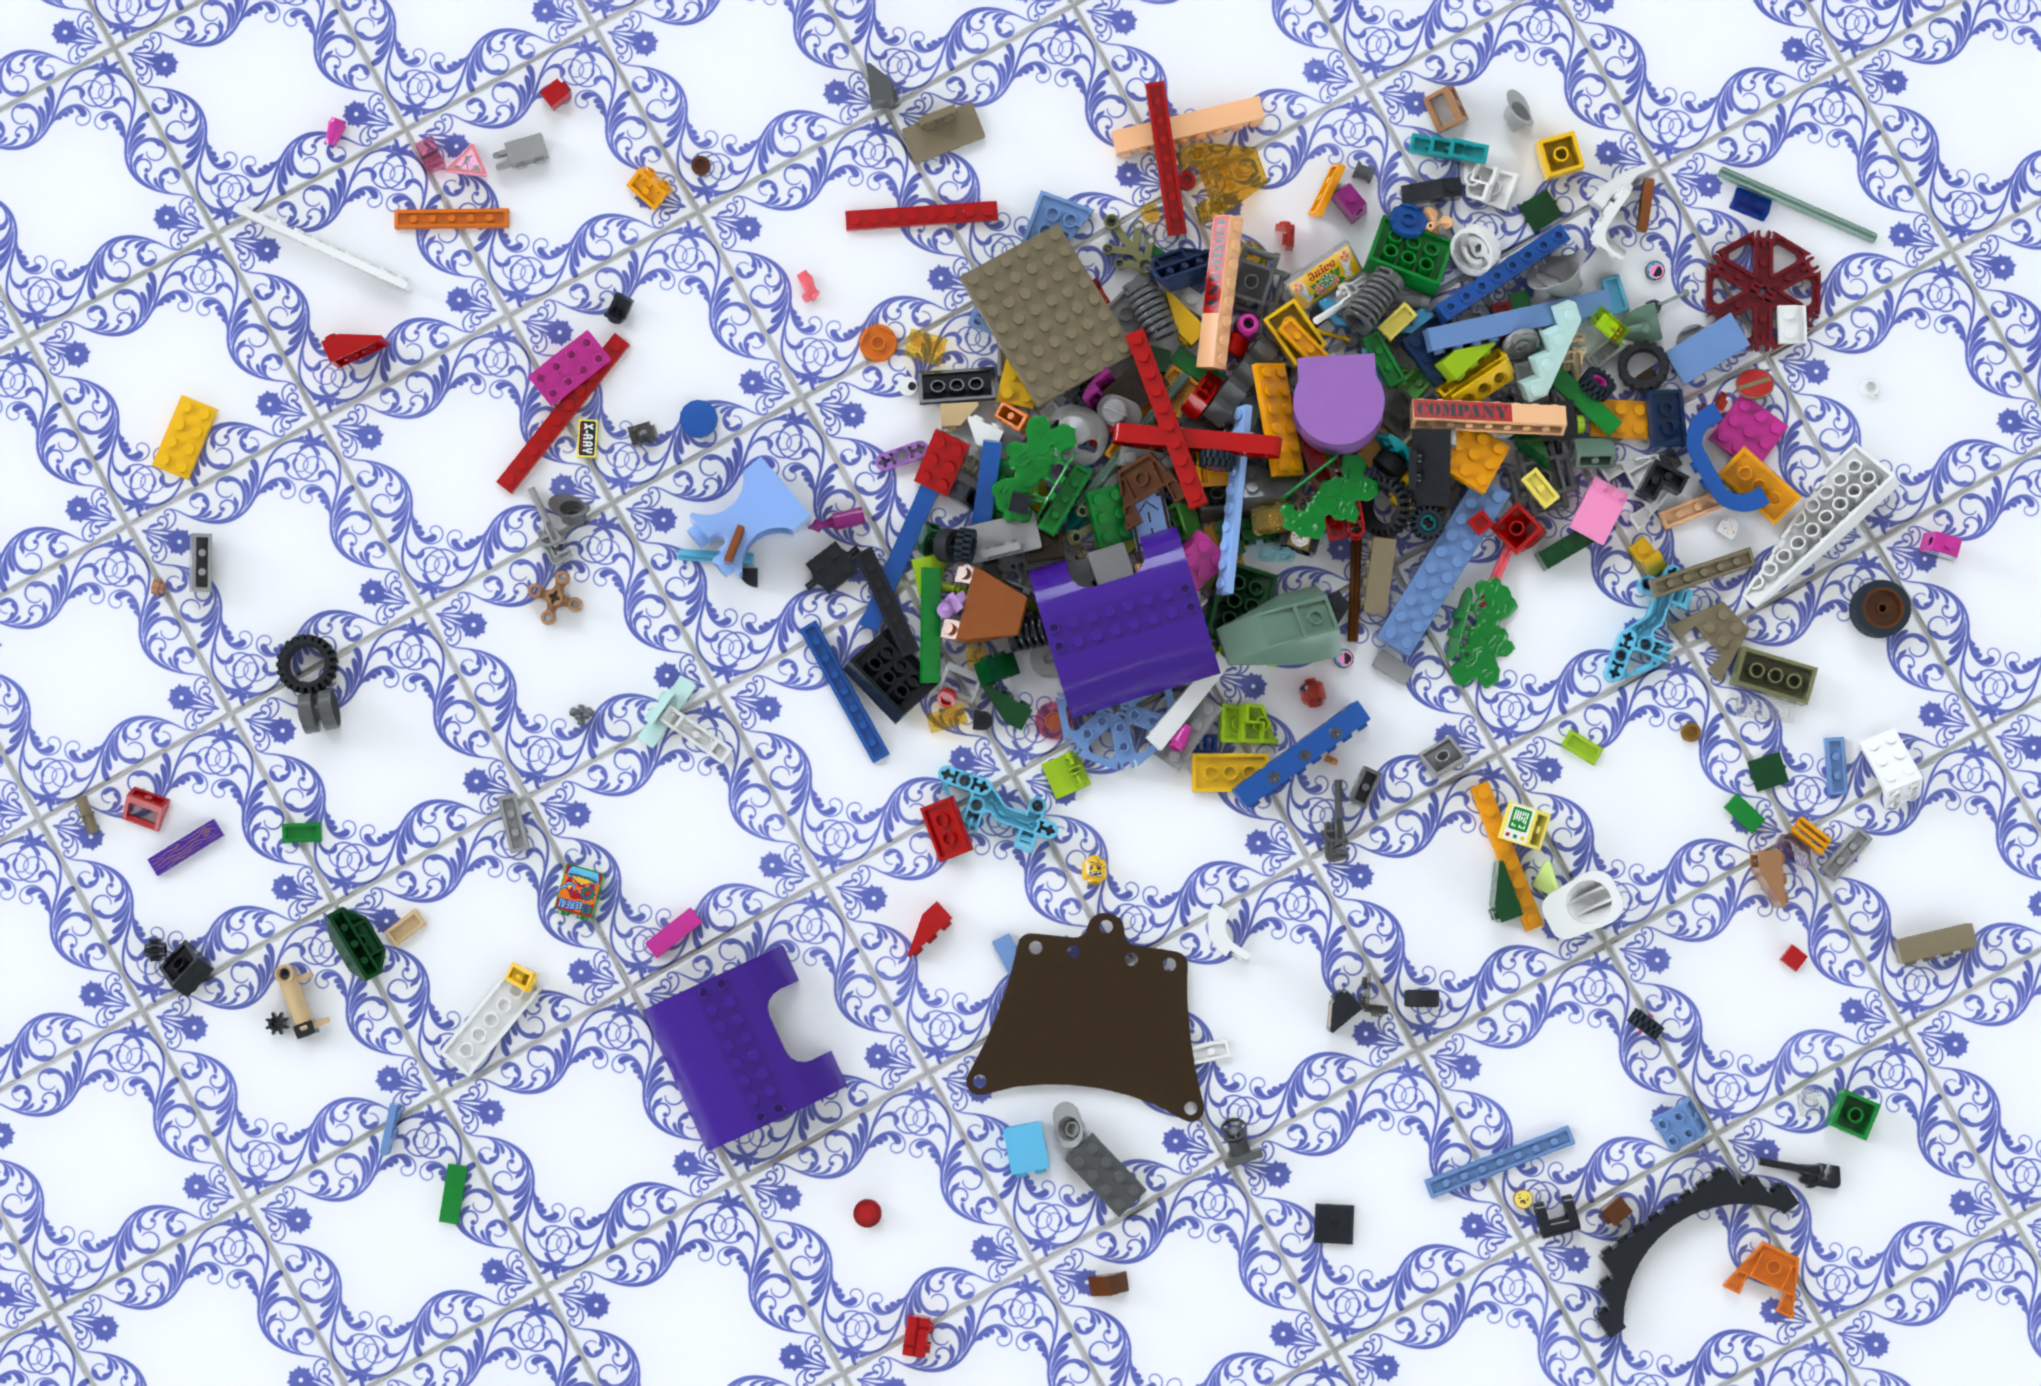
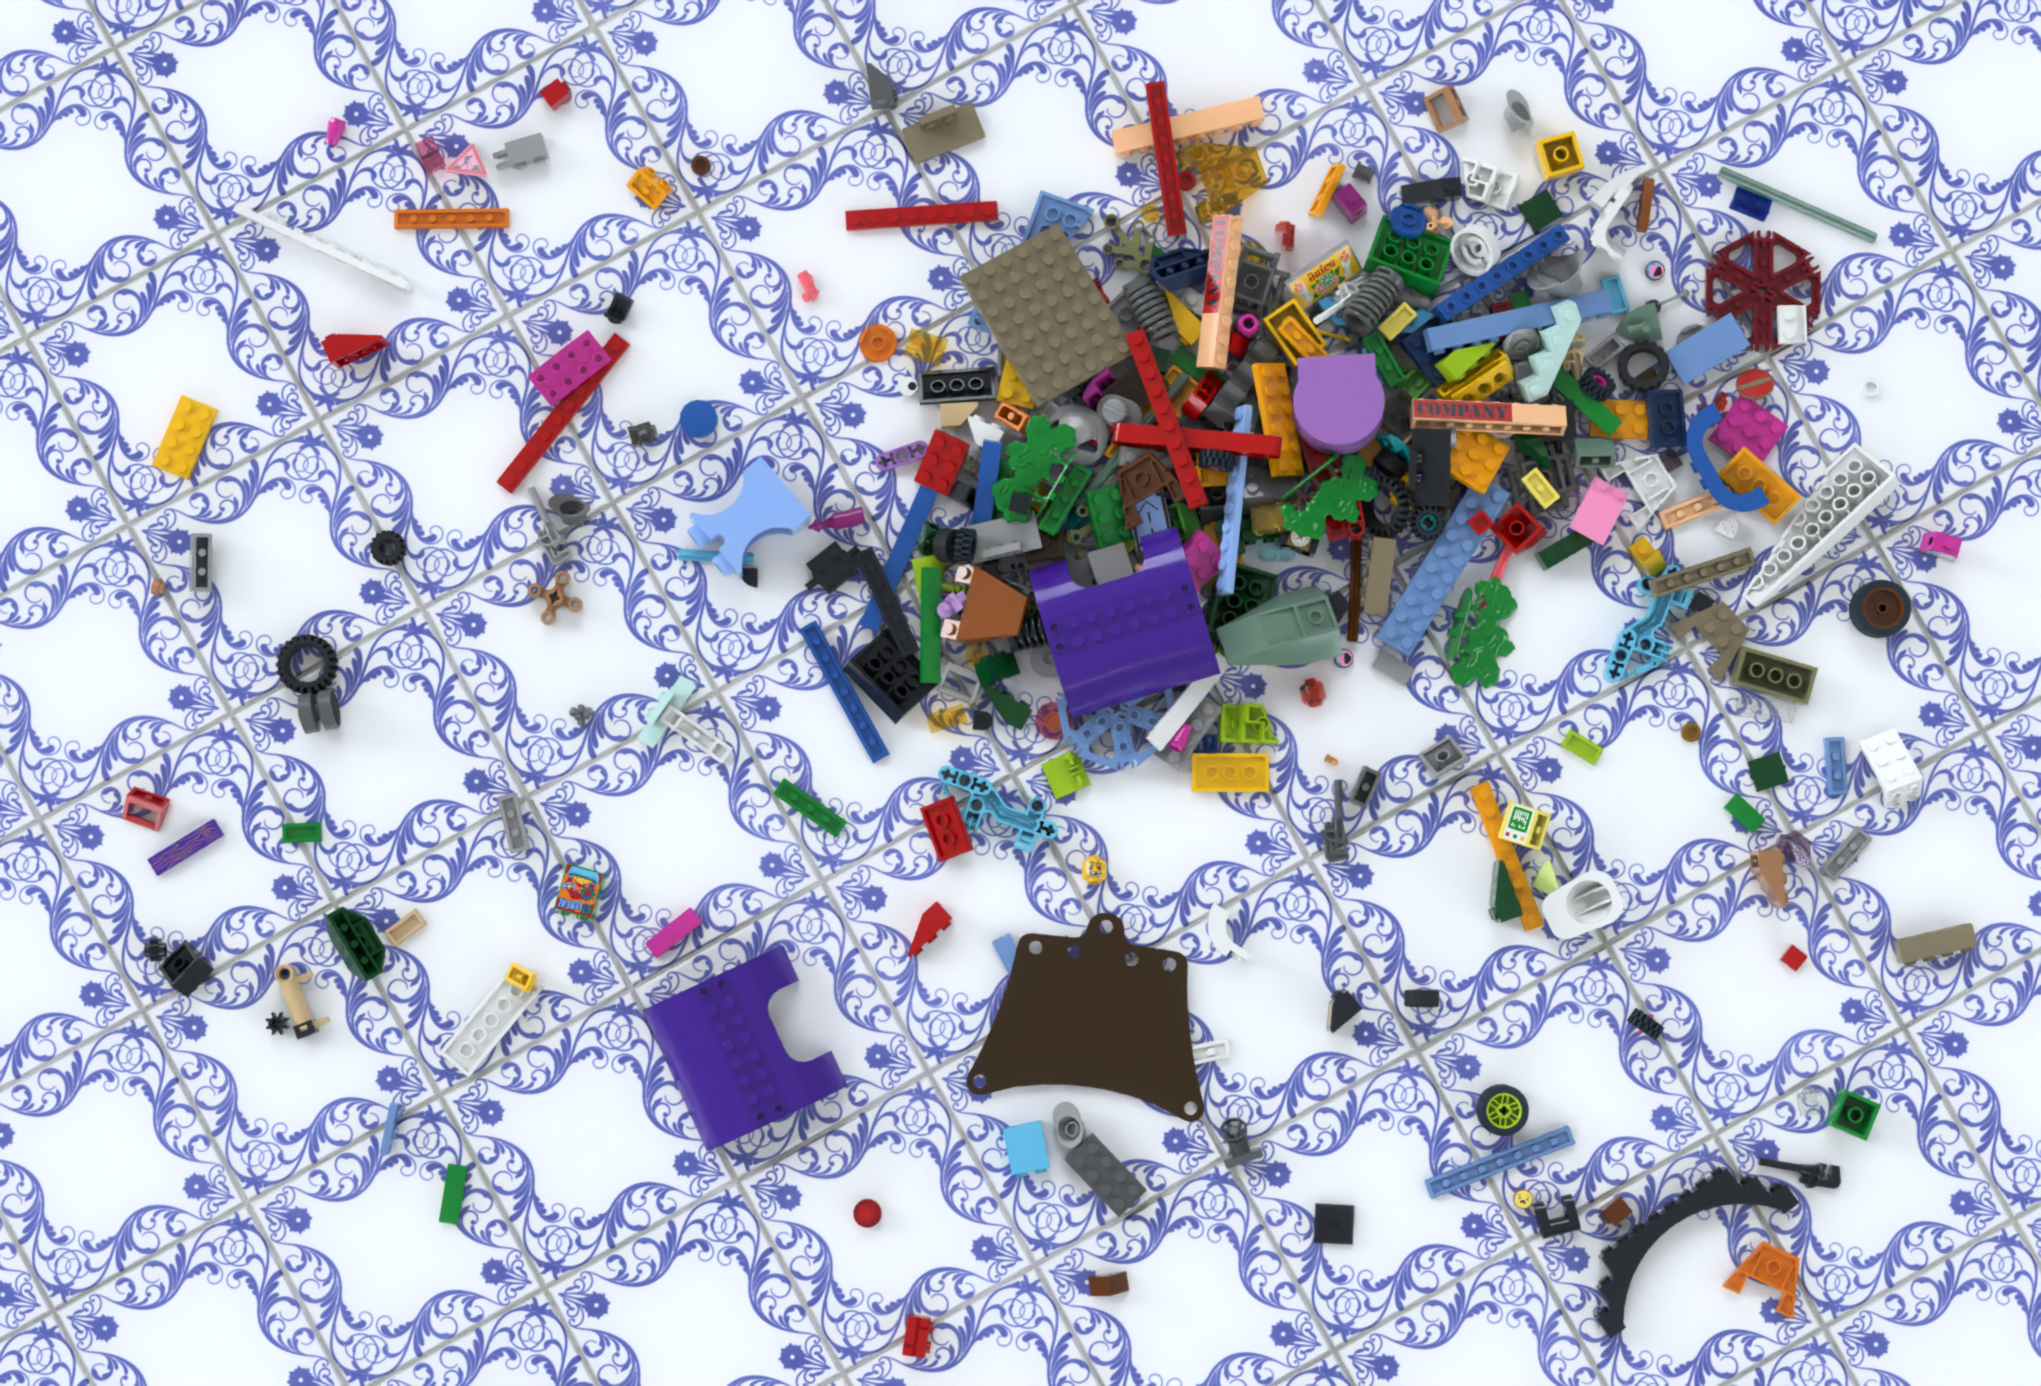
(87, 814): dark tan axle -> none
(399, 548): none -> black tyre
(587, 438): tile -> none
(734, 544): dark orange tile -> none
(810, 807): none -> green tile
(947, 698): tile -> none
(1300, 754): blue piece -> none
(1376, 1010): clear smoke bracket -> none
(1448, 149): teal slope -> none
(1510, 1120): none -> wheel
(1580, 424): lime tile -> none
(1609, 325): clear neon green tile -> none
(1660, 477): black brick -> none
(1680, 1124): medium blue bracket -> none
(1701, 602): none -> black tile
(1818, 833): light orange tile -> none

